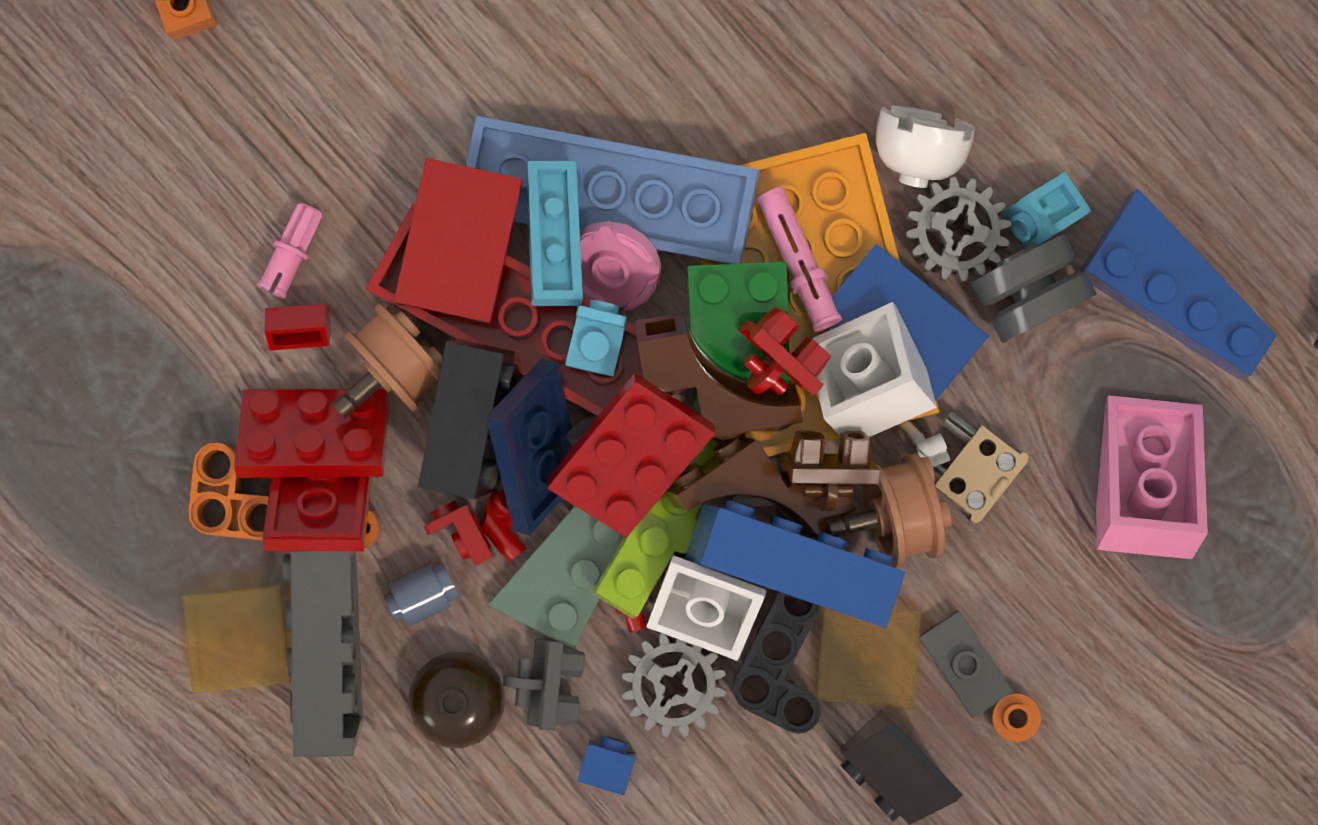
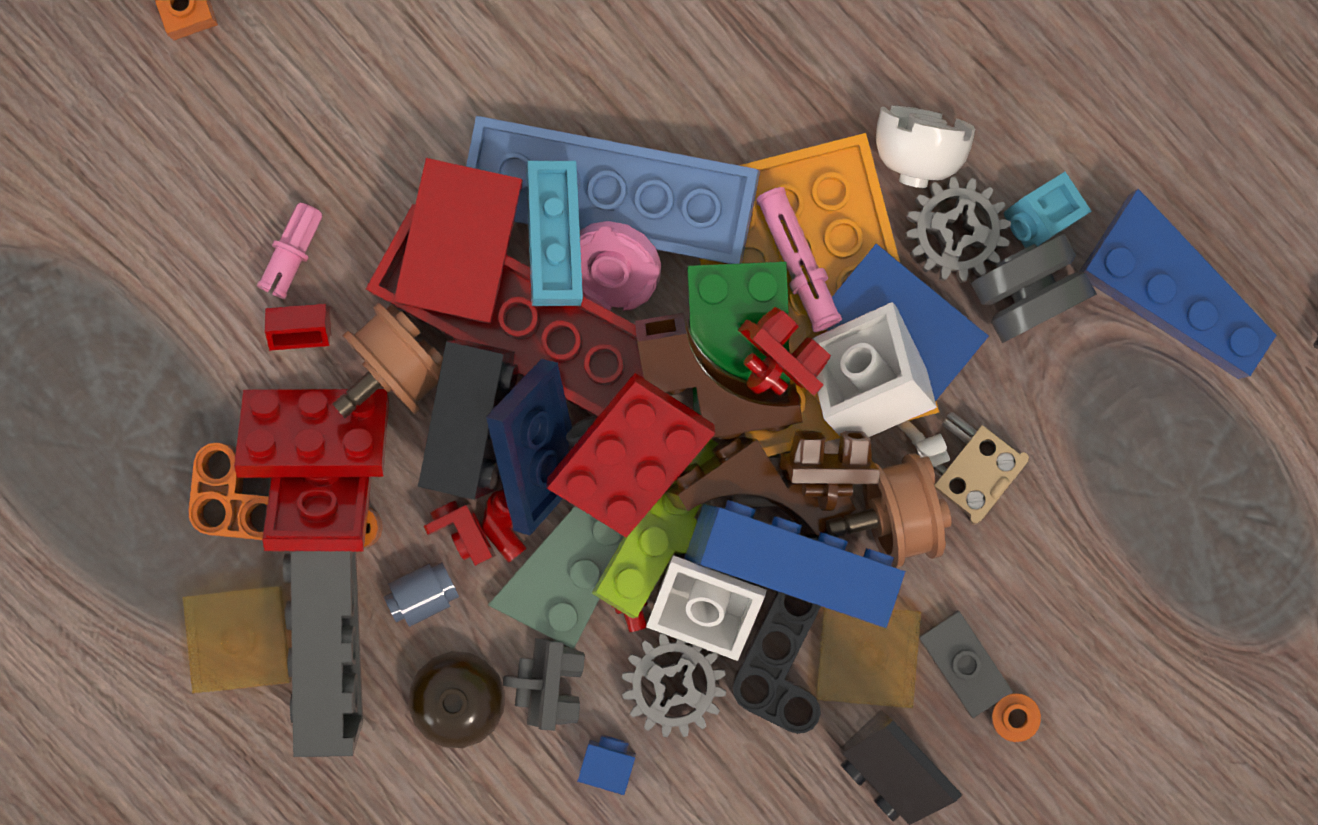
(597, 338): medium azure bracket -> none
(1151, 478): bright pink slope -> none

